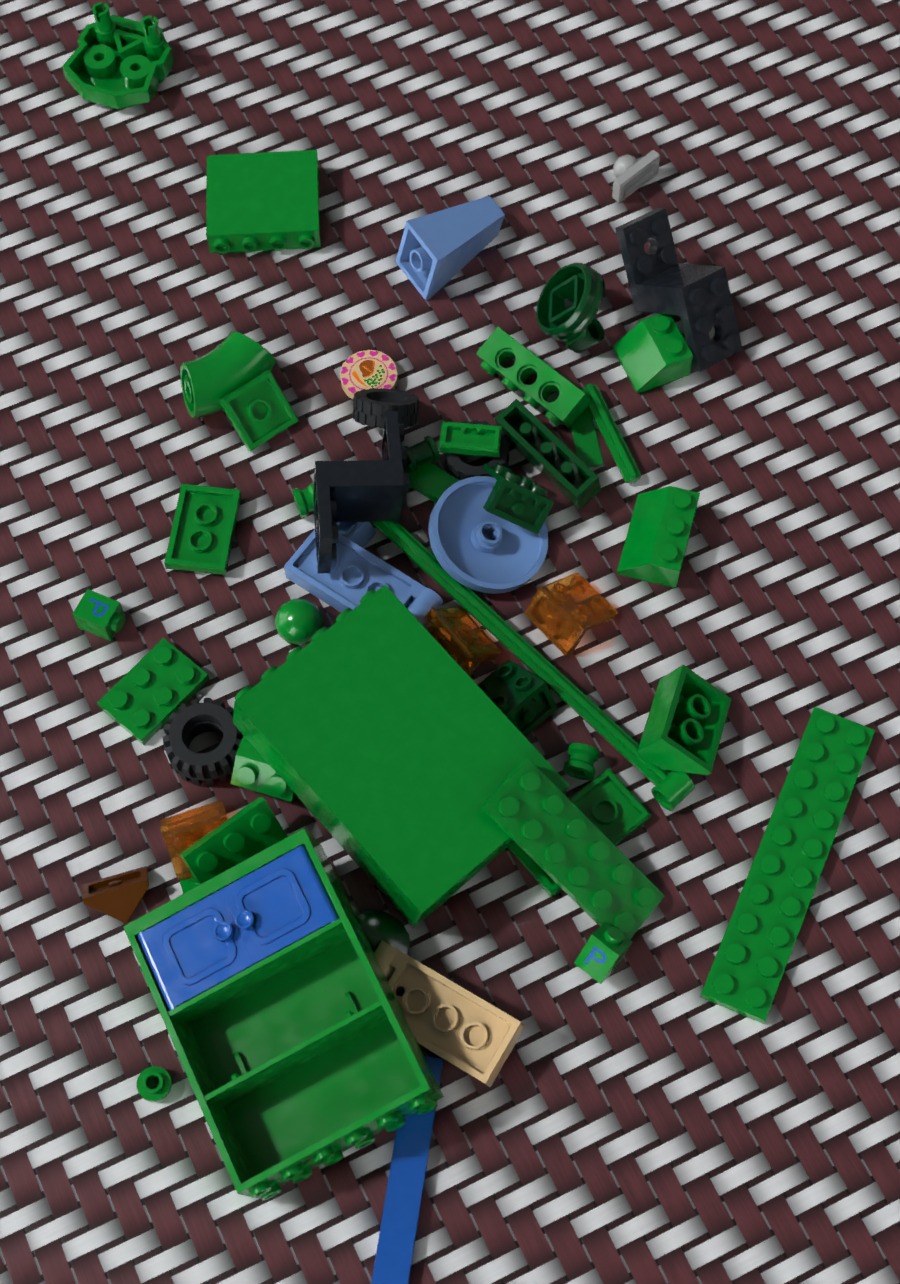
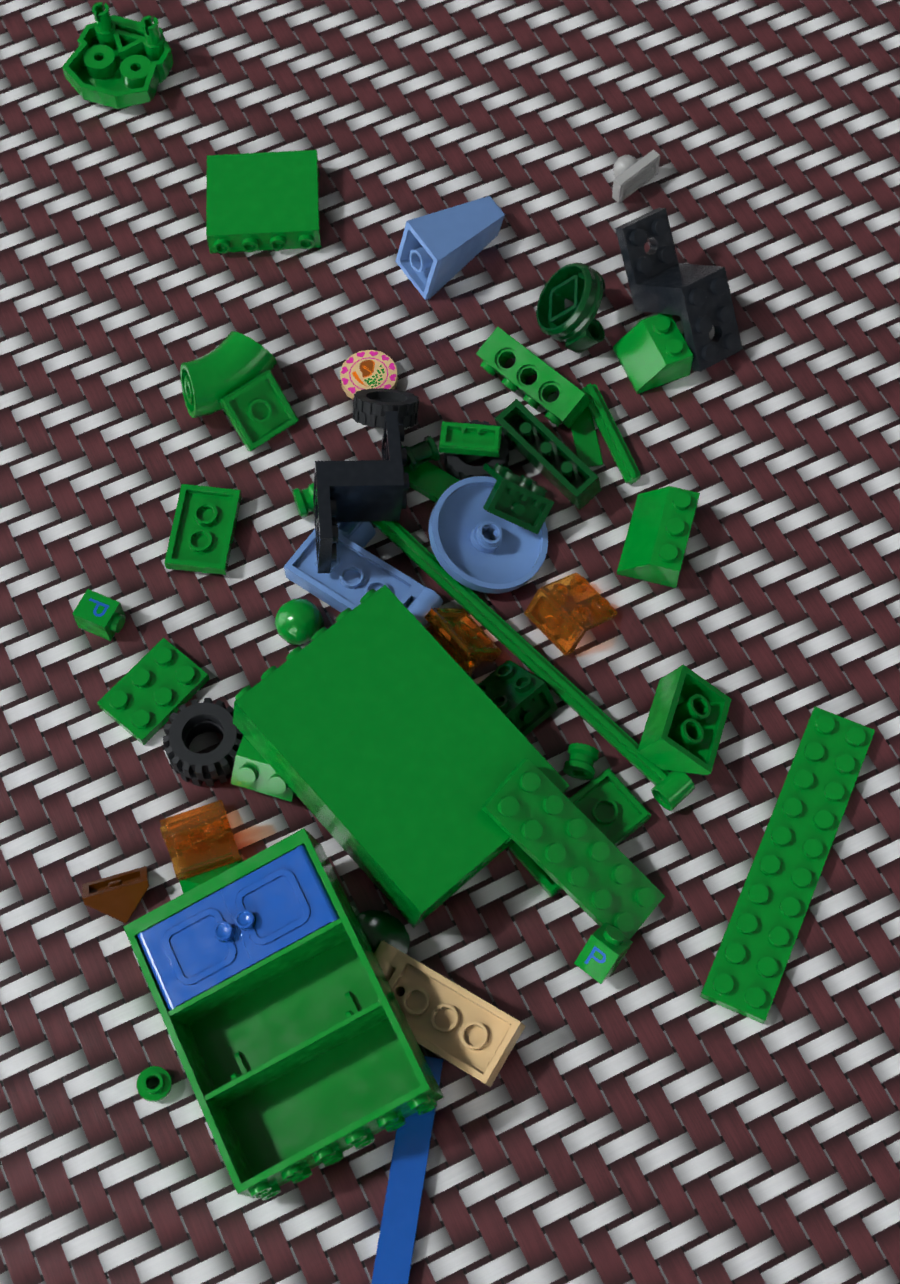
(234, 841): green wing -> none

